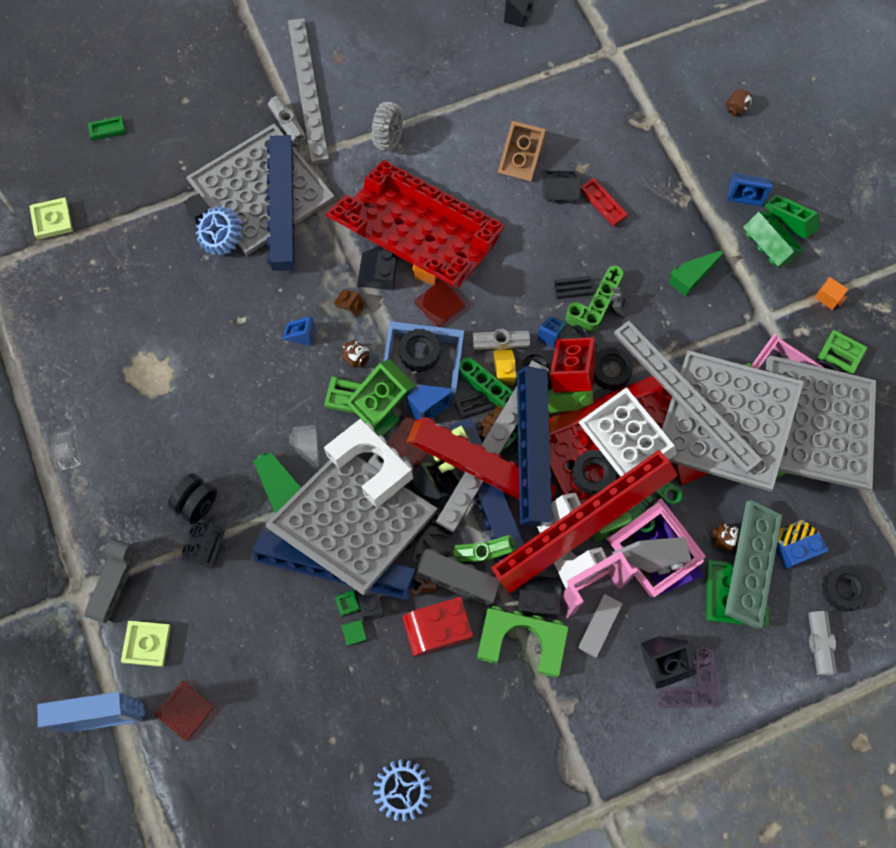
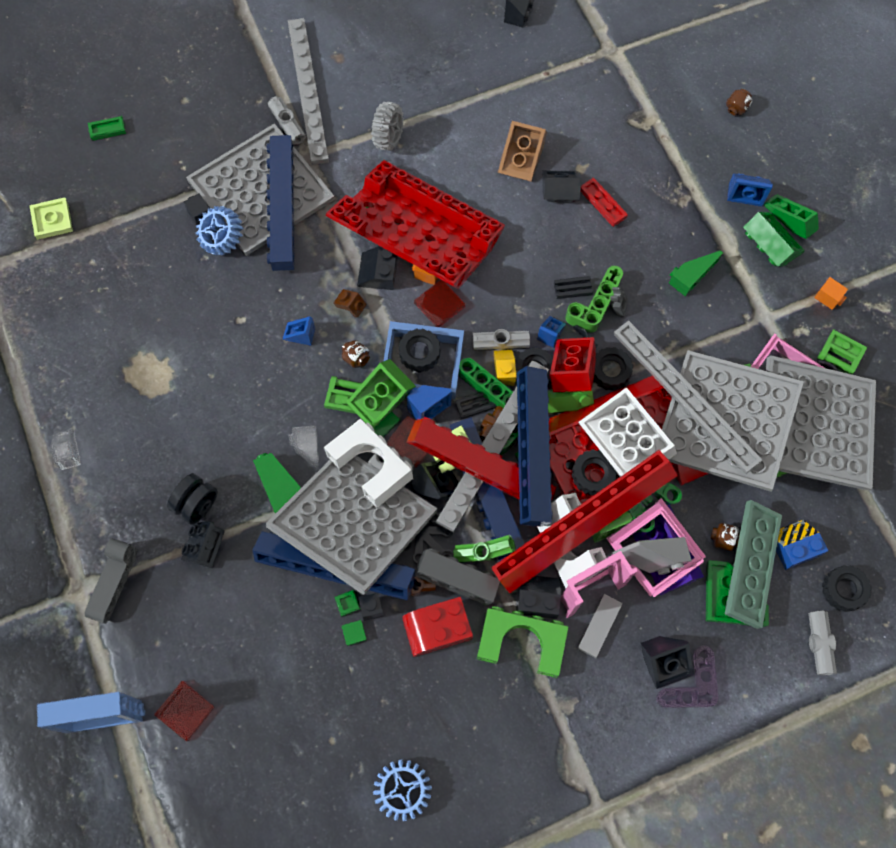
(145, 643): yellowish green plate -> none

